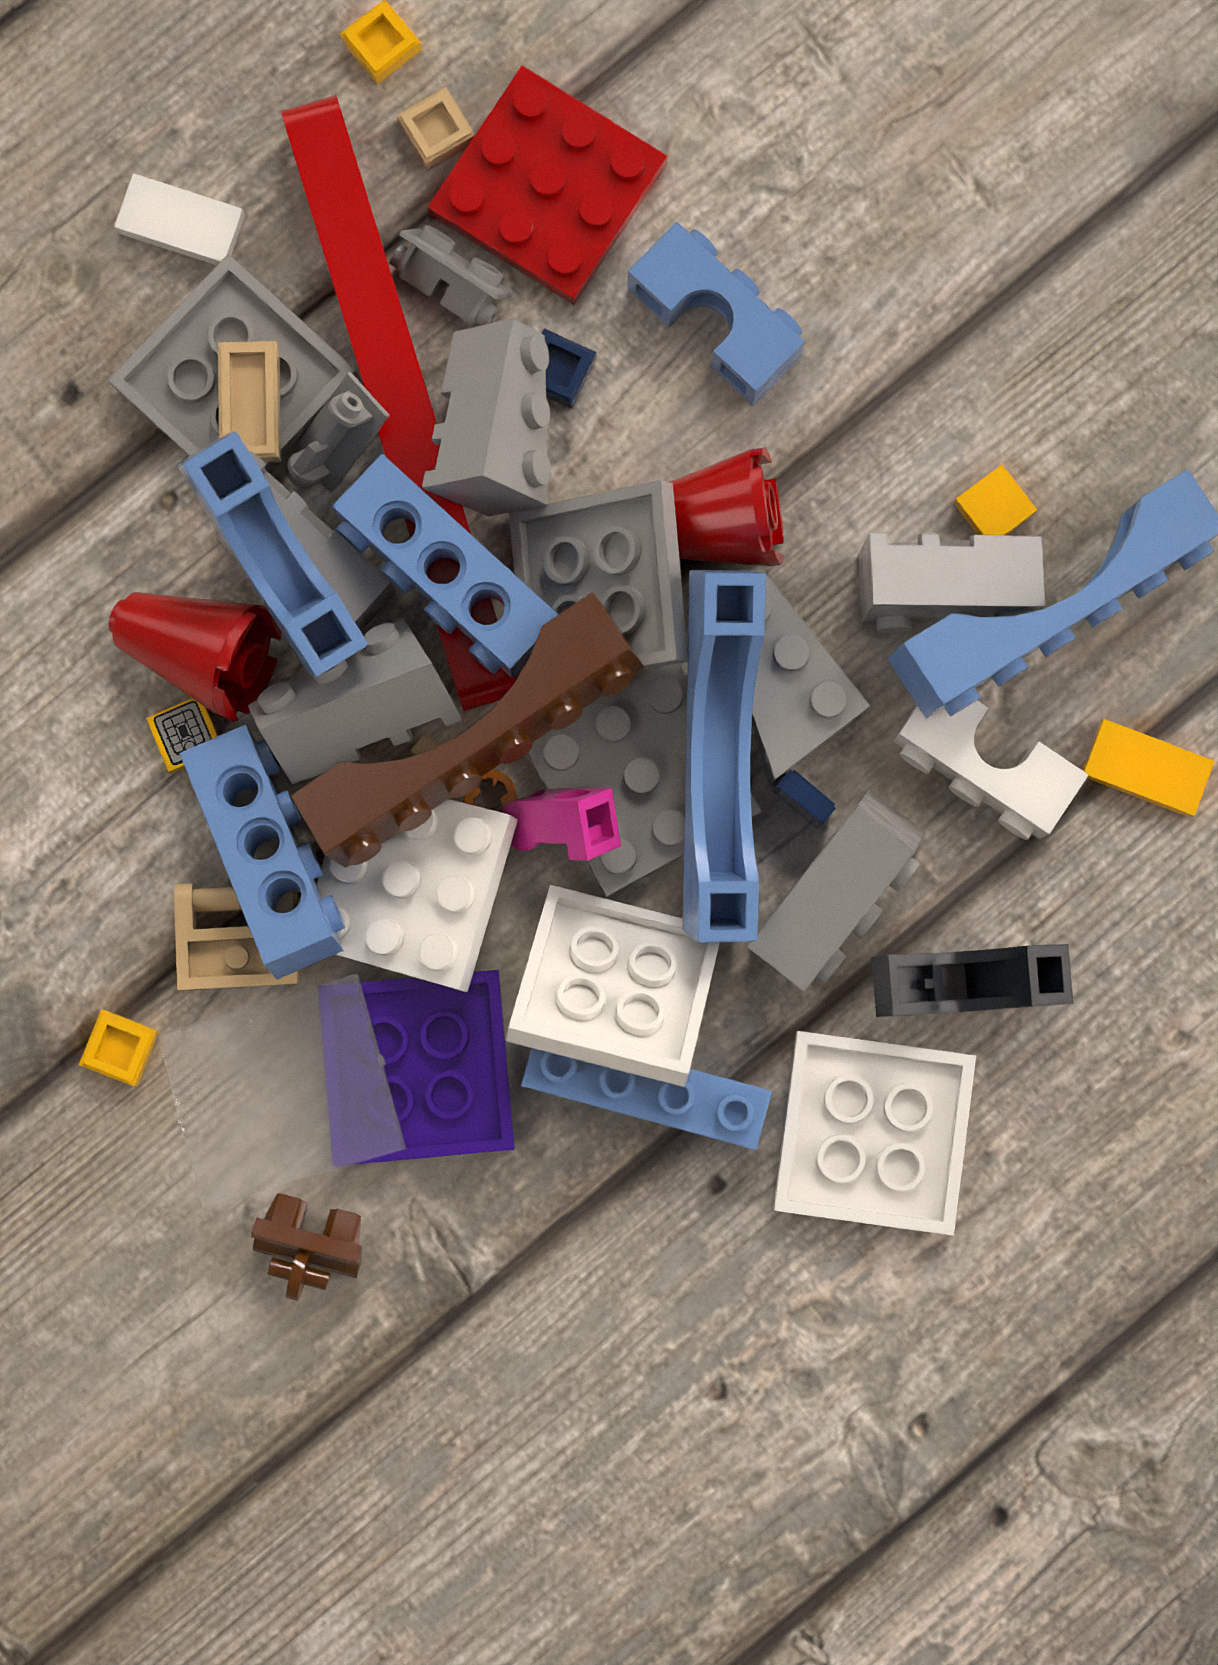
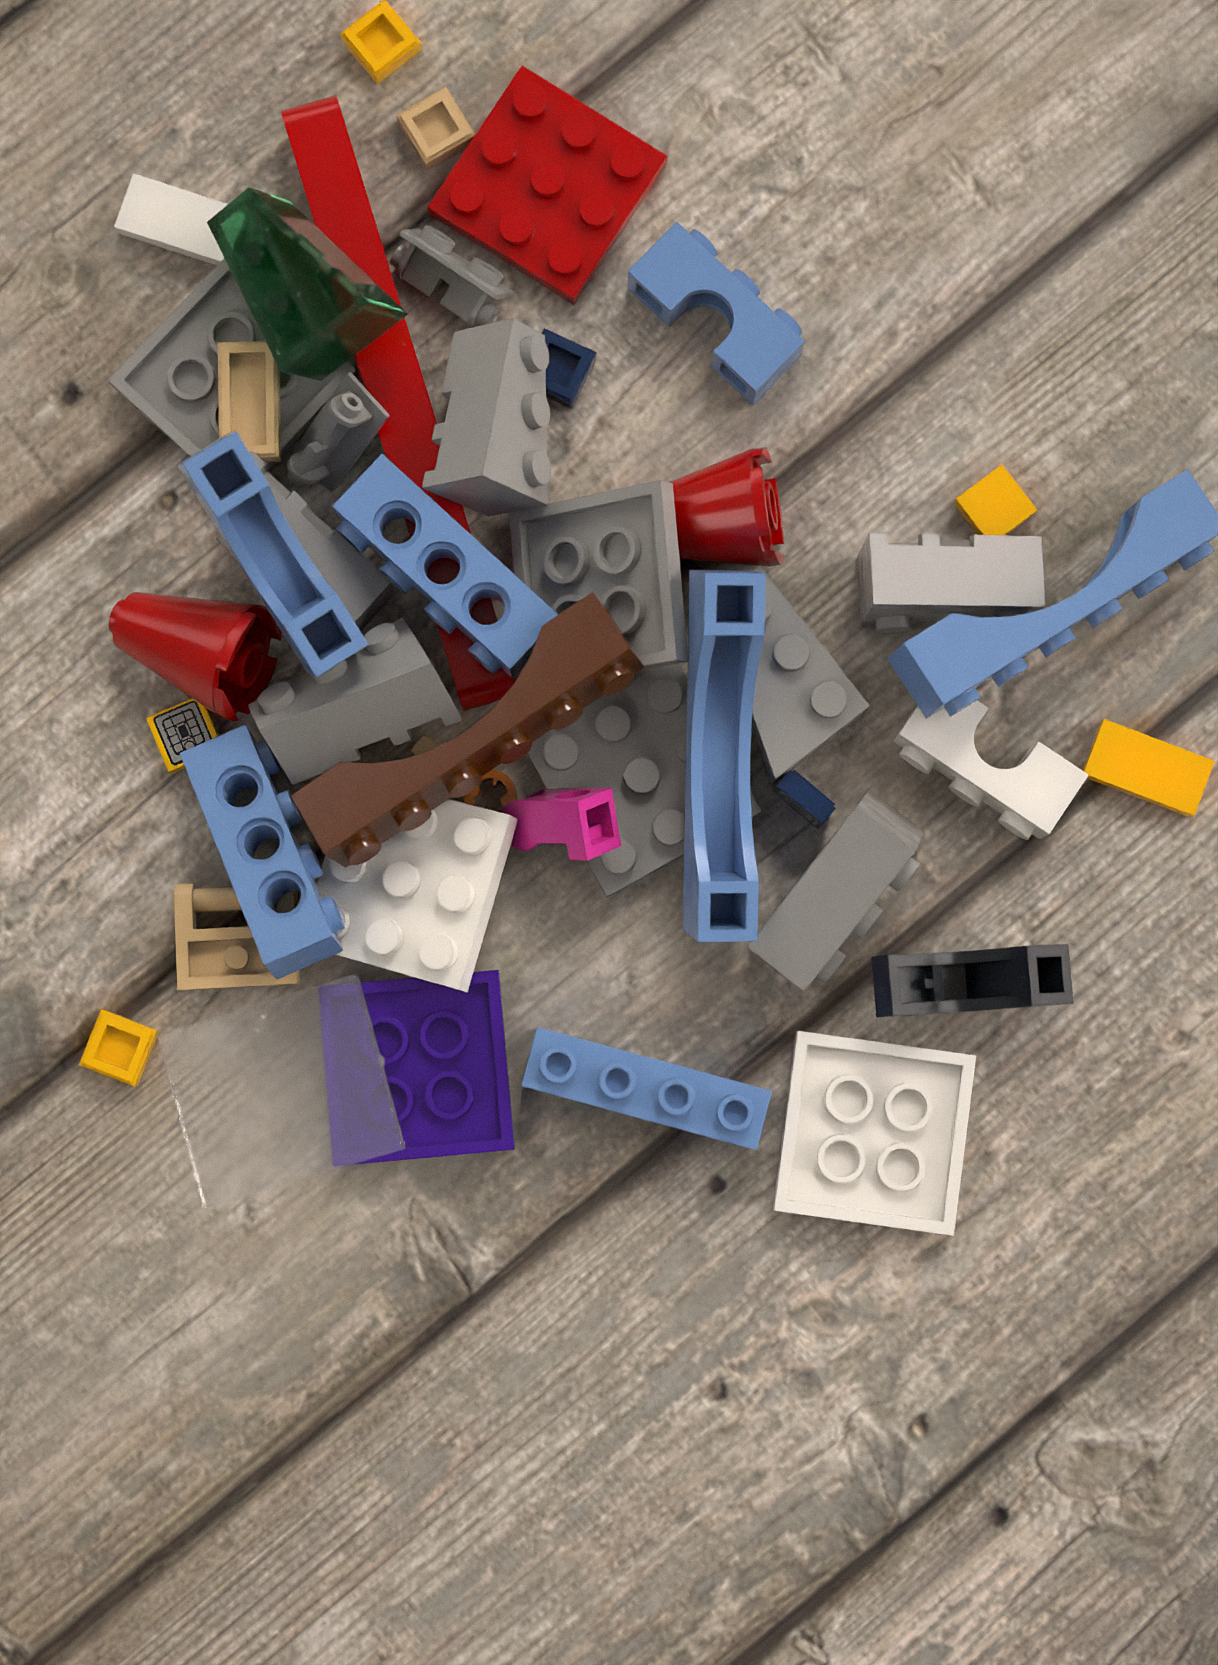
(282, 1237): reddish brown hips -> none
(300, 285): none -> clear green wedge
(613, 987): white plate -> none

